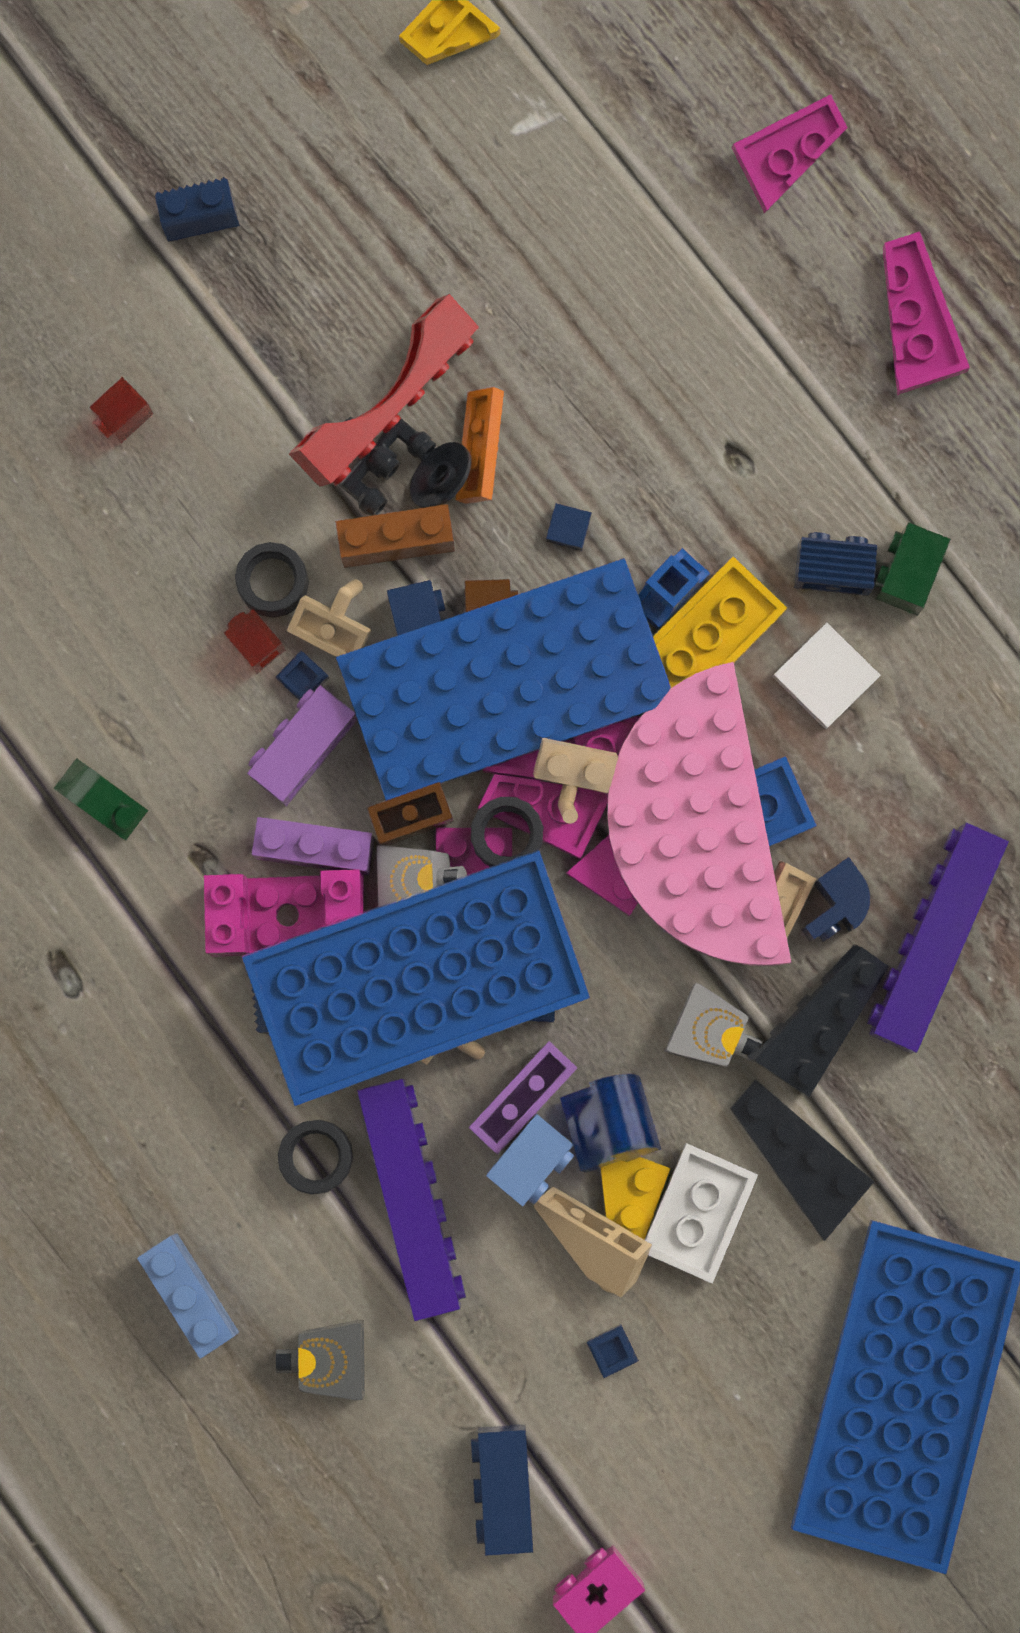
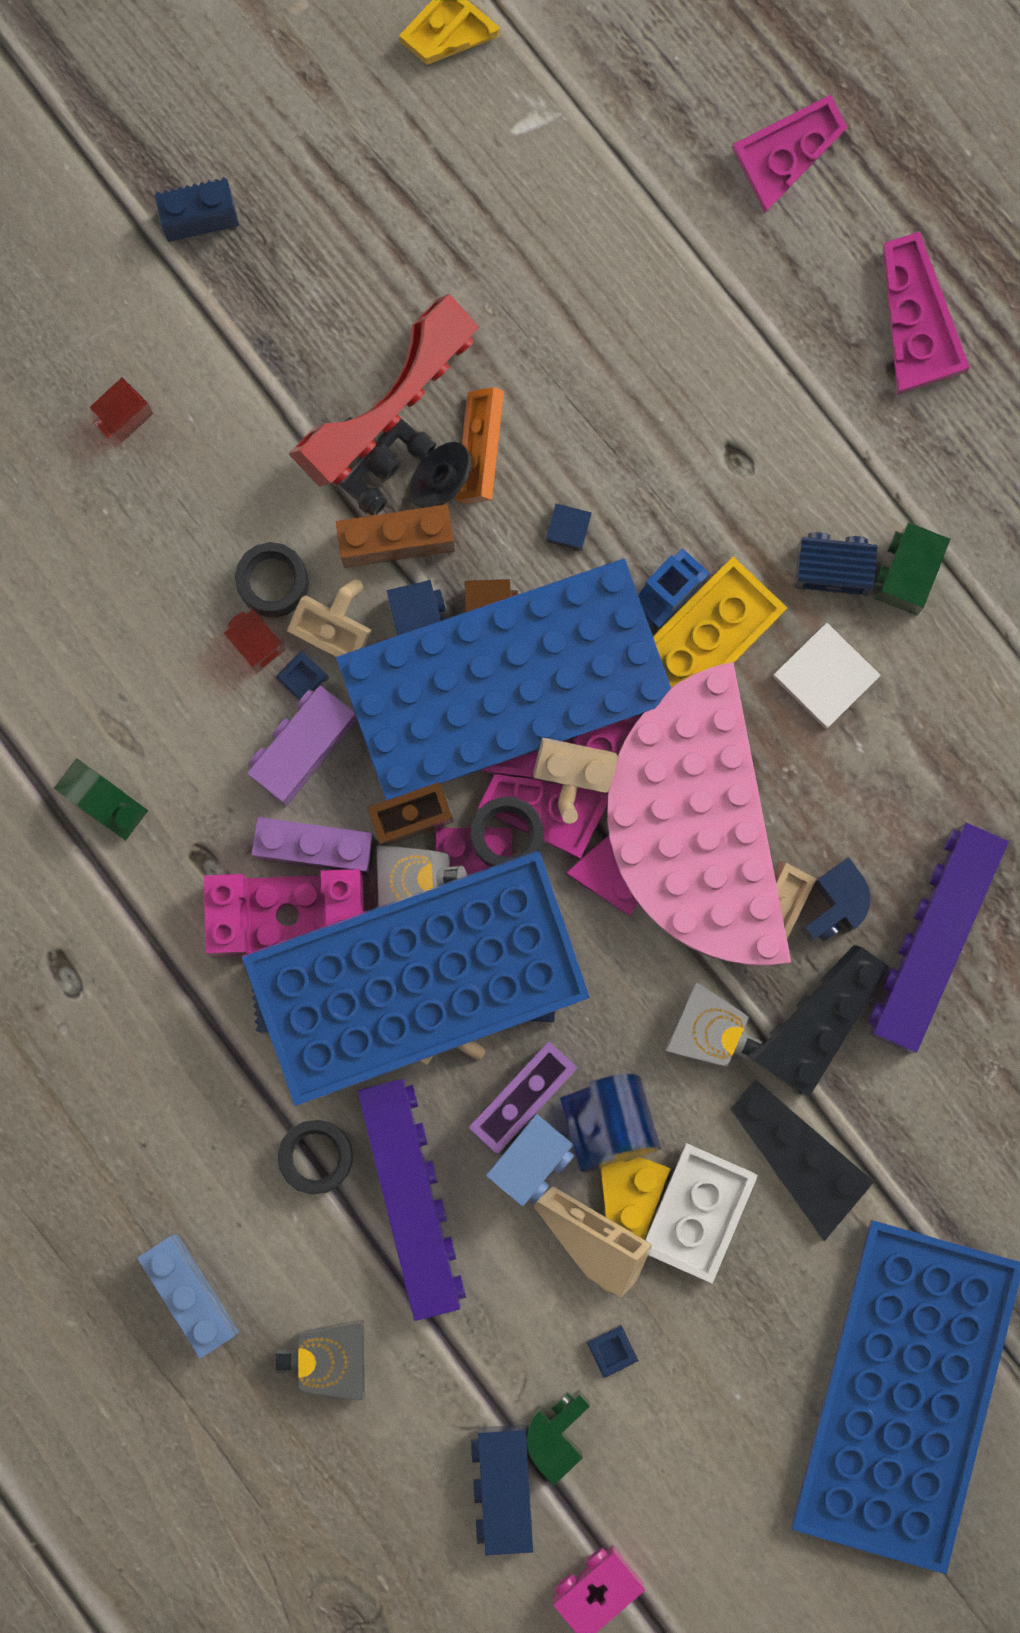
(546, 1440): none -> dark green brick
(782, 802): blue plate -> none

